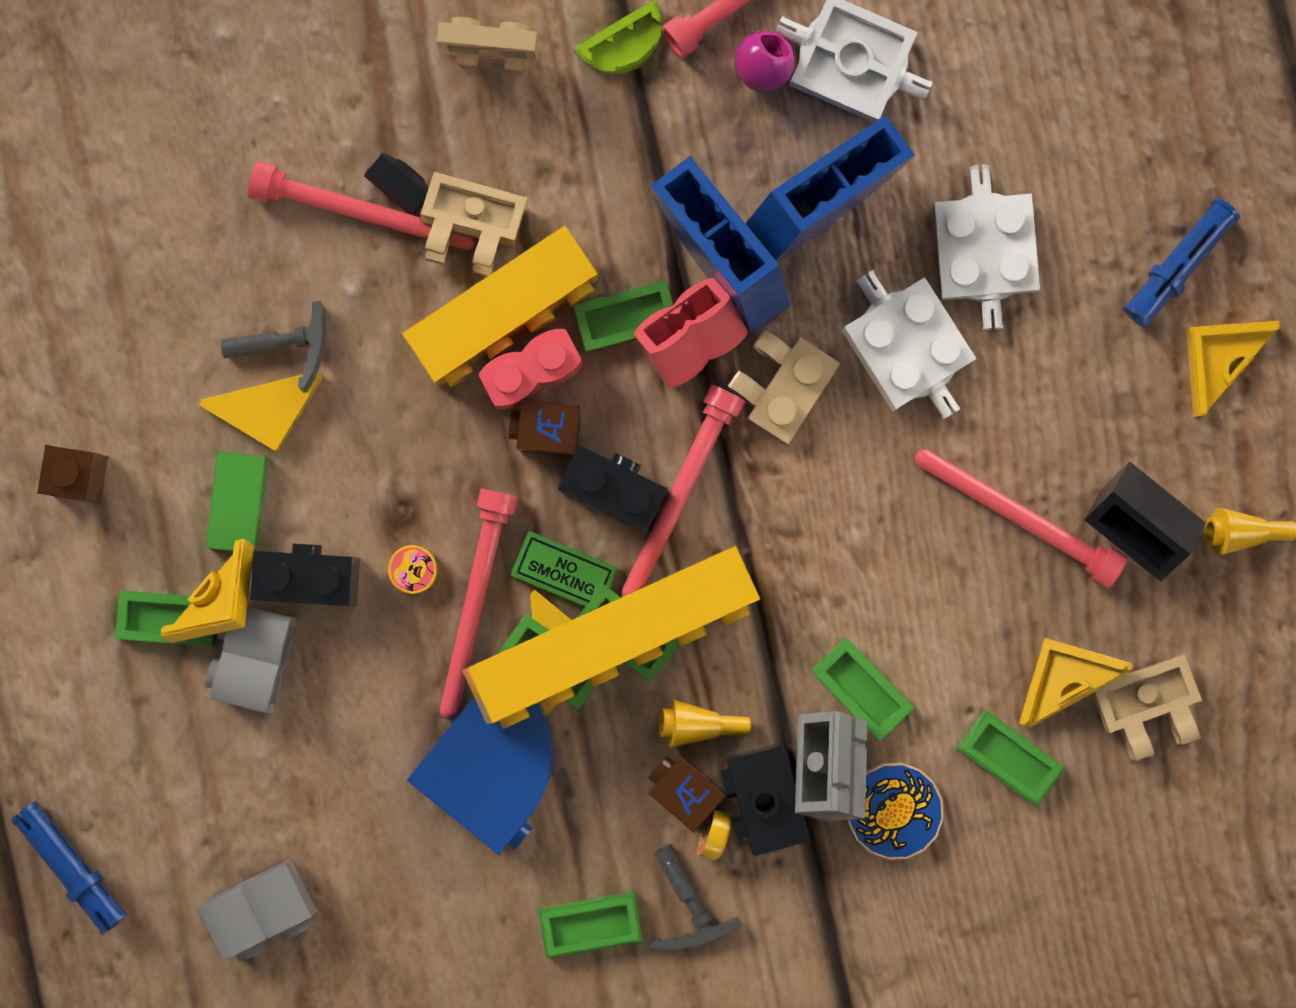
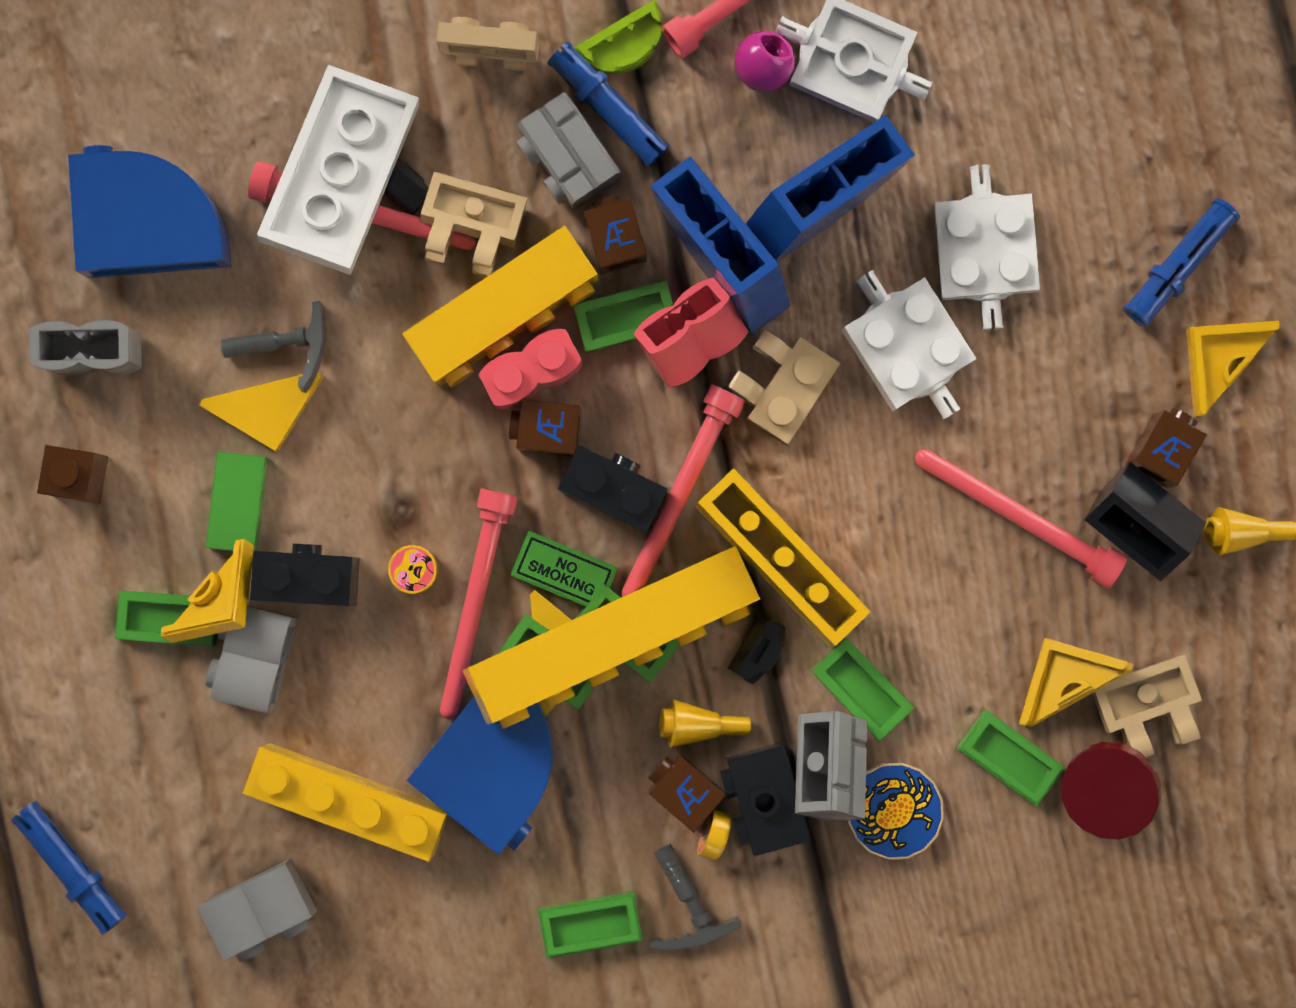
(76, 350): none -> light grey brick
(141, 216): none -> blue brick
(338, 170): none -> white plate
(346, 801): none -> yellow brick
(568, 152): none -> light grey brick
(607, 103): none -> blue pin
(615, 234): none -> reddish brown brick
(759, 649): none -> black piece
(782, 558): none -> yellow brick
(1111, 790): none -> dark red tile
(1167, 446): none -> reddish brown brick

